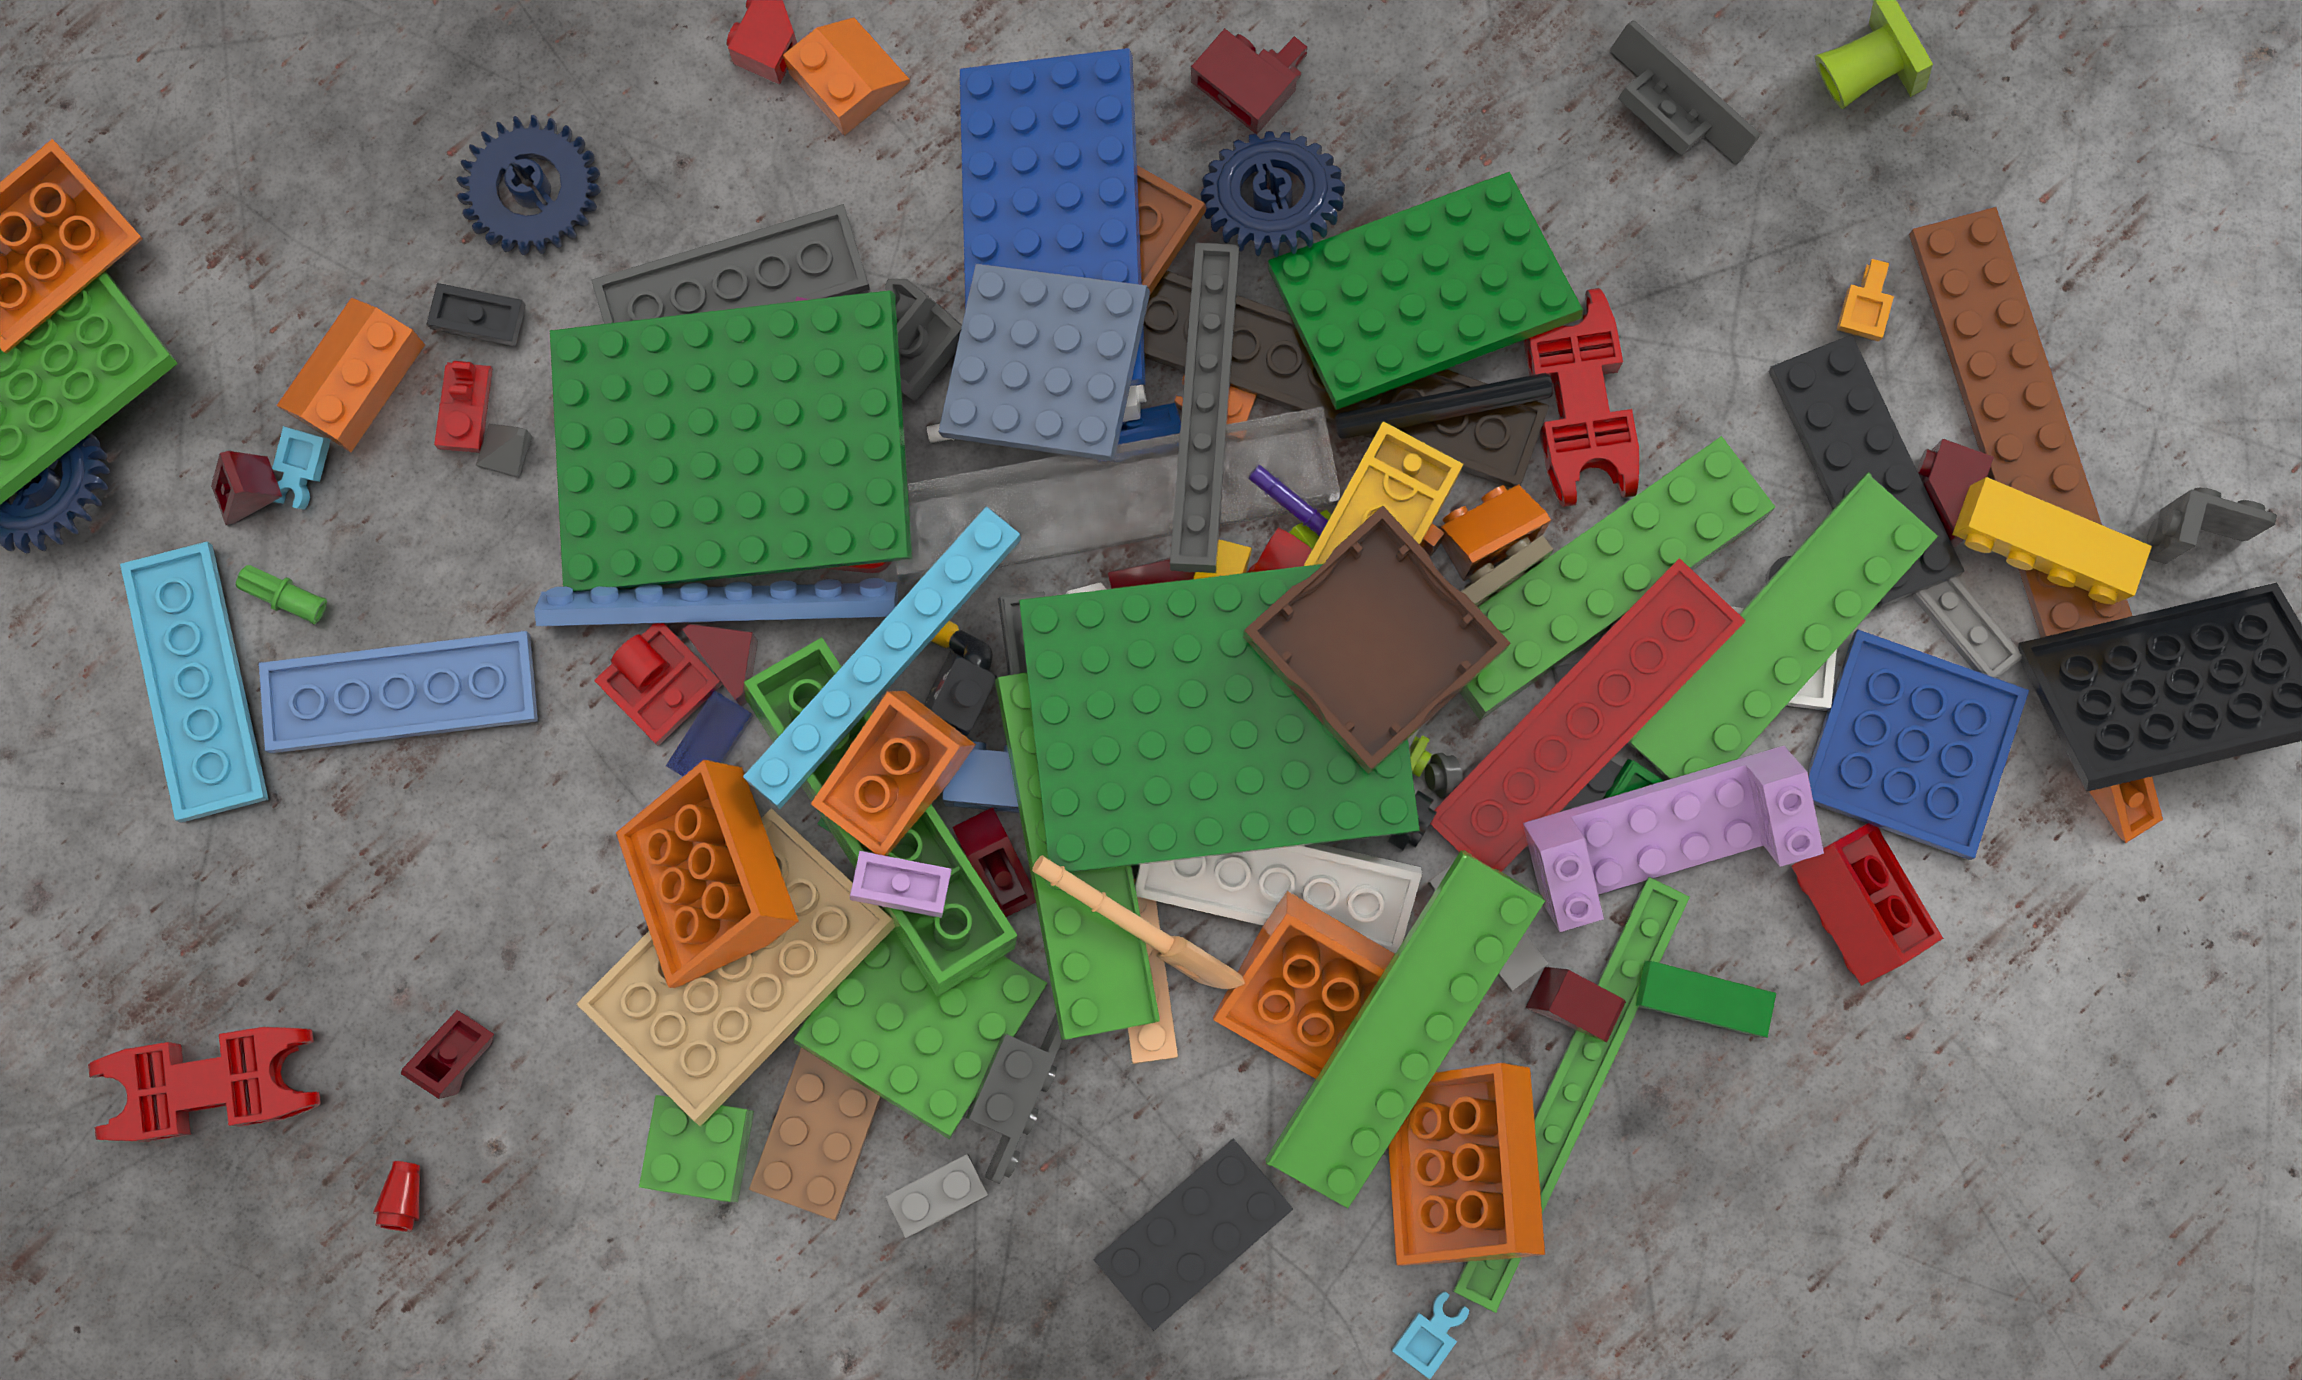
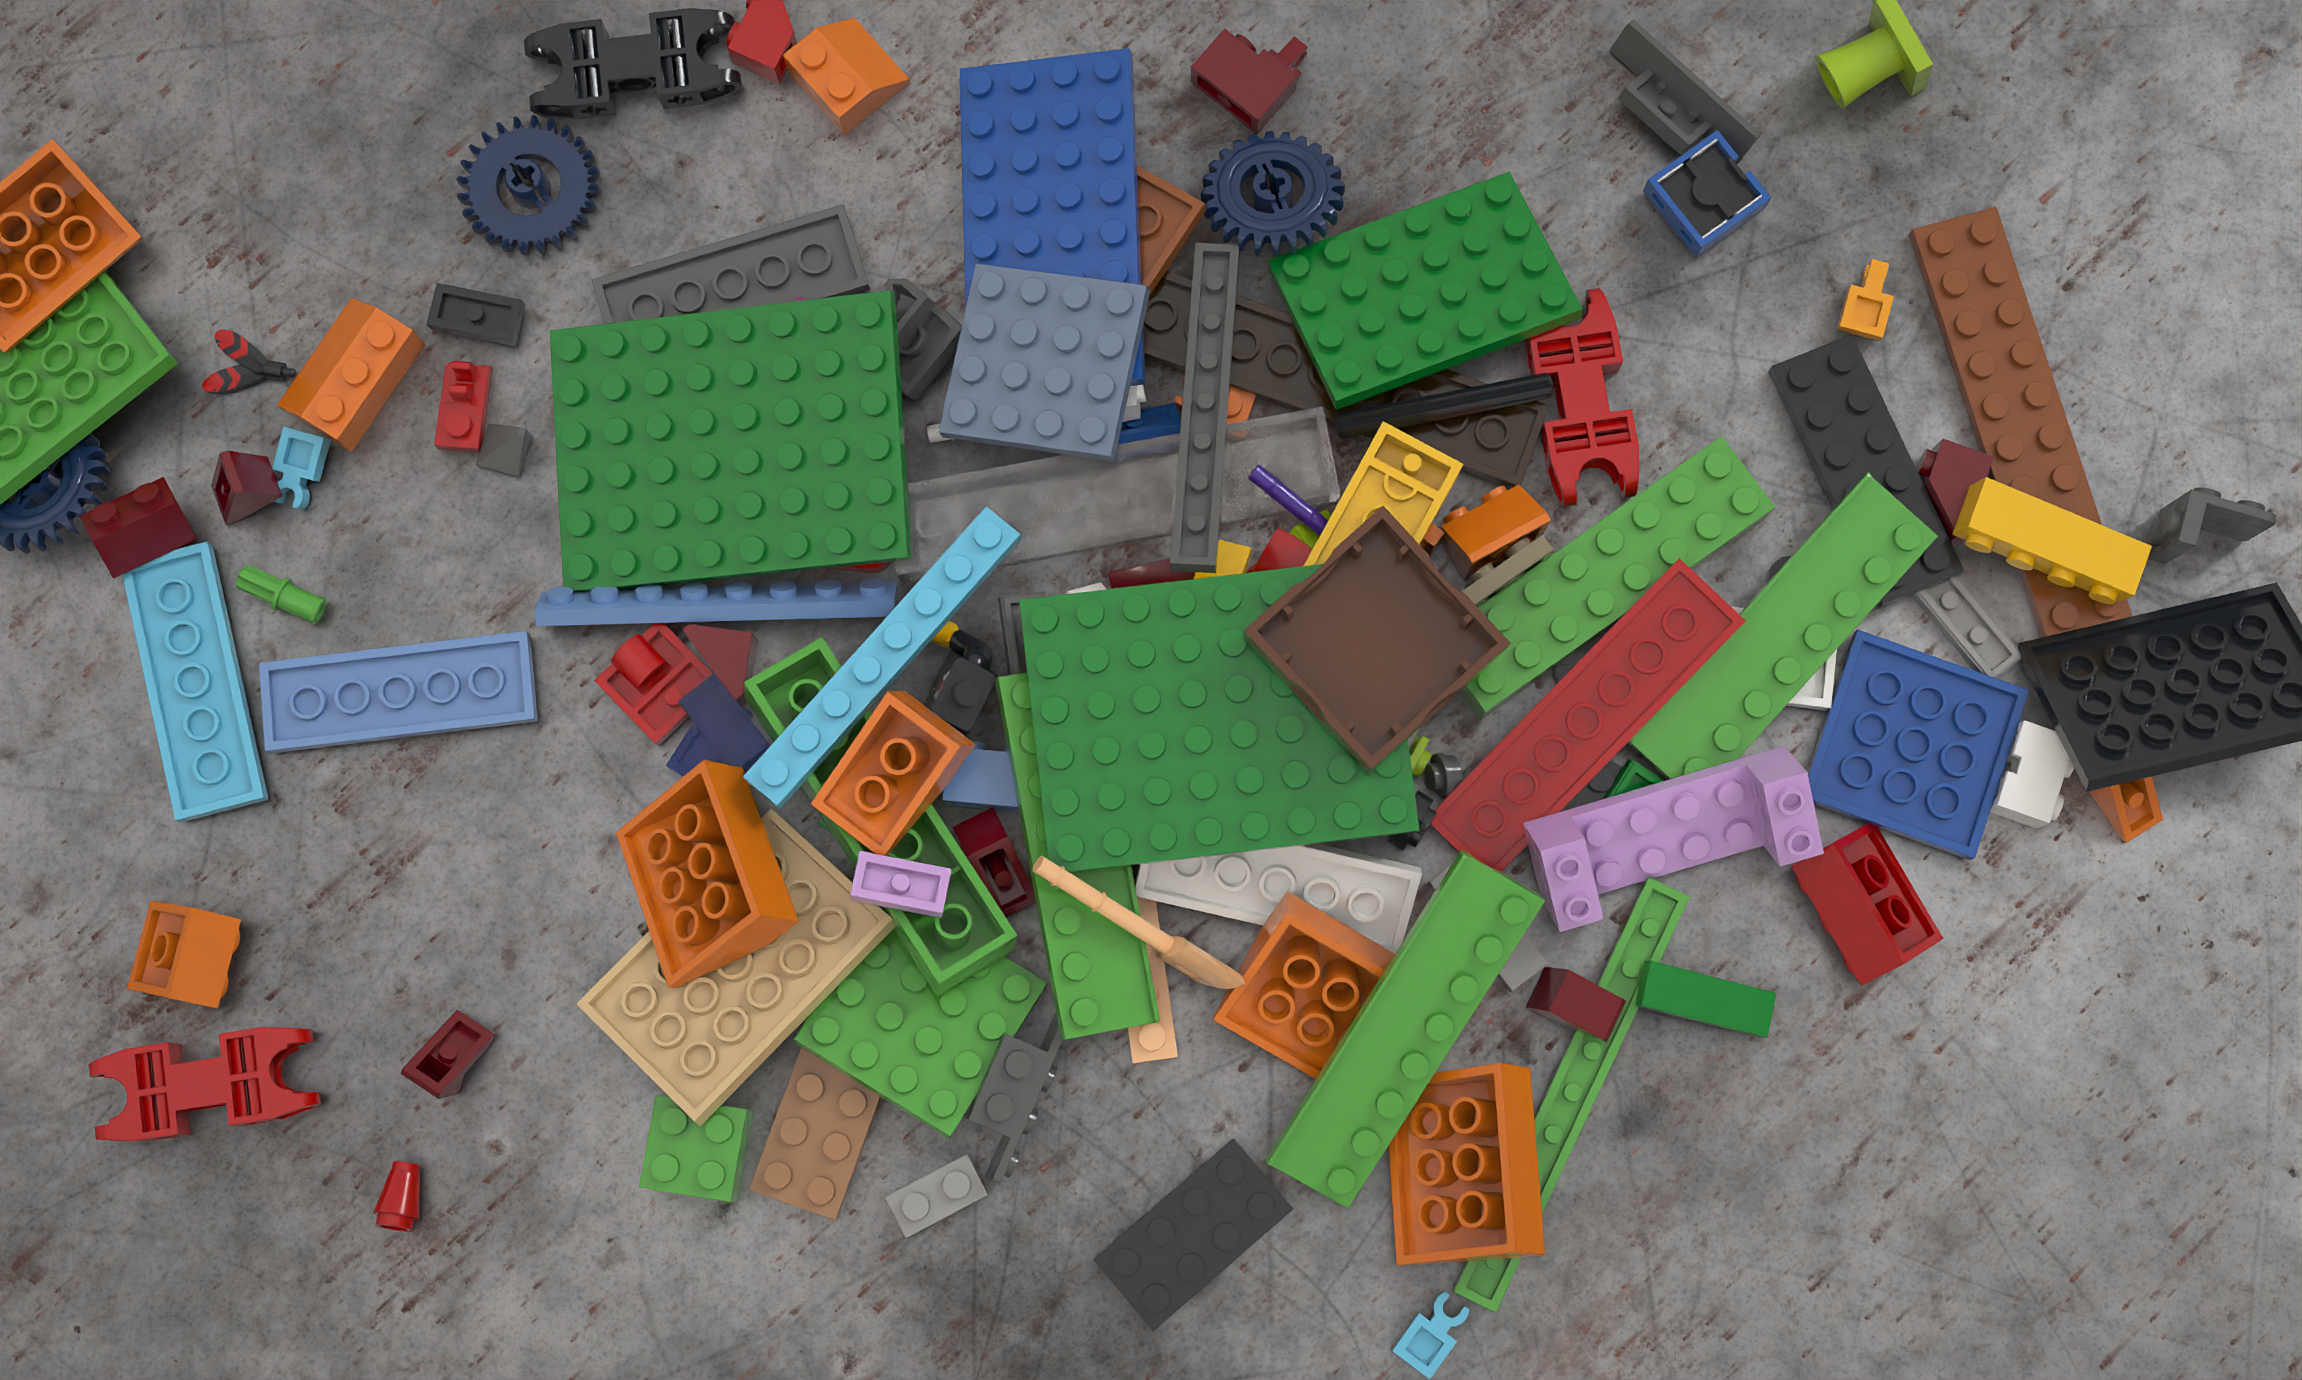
(137, 527): none -> dark red brick
(185, 954): none -> orange slope
(252, 368): none -> piece
(601, 67): none -> black piece
(723, 722): none -> clear blue tile
(1706, 194): none -> piece
(2033, 777): none -> white brick

